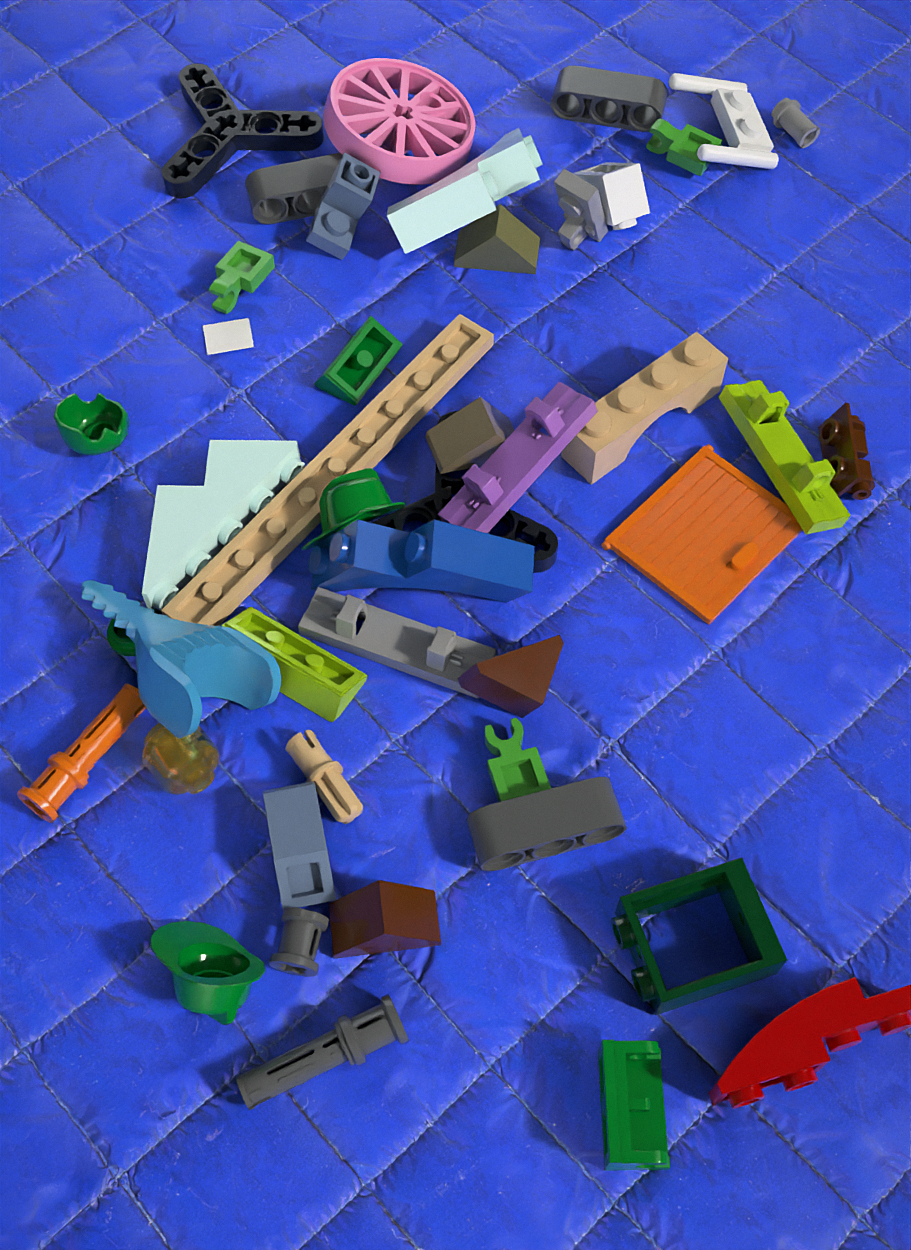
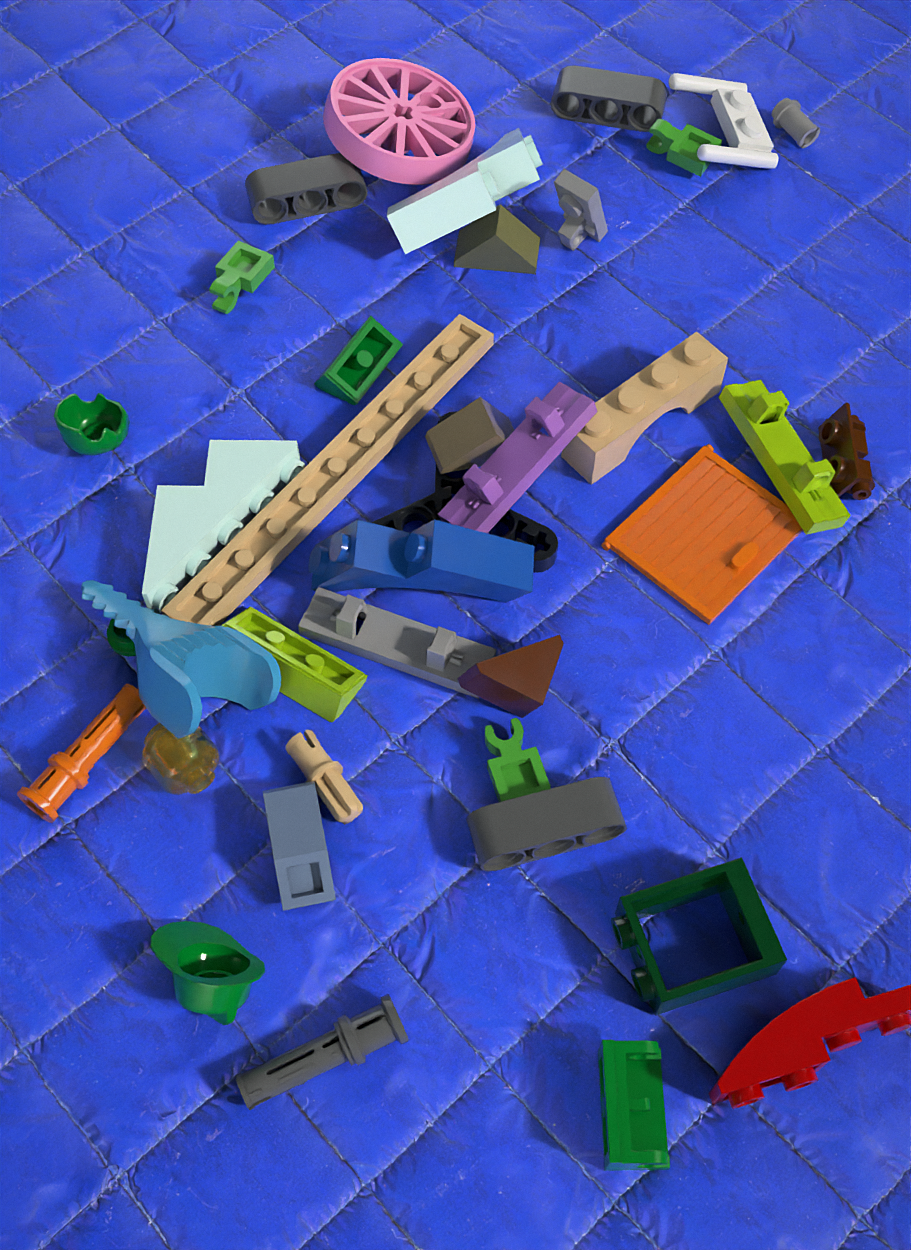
(228, 336): white sticker -> none
(230, 130): black piece -> none
(299, 942): dark grey bush -> none
(342, 206): sand blue slope -> none
(352, 498): green piece -> none
(384, 920): reddish brown slope -> none
(620, 192): white arch -> none

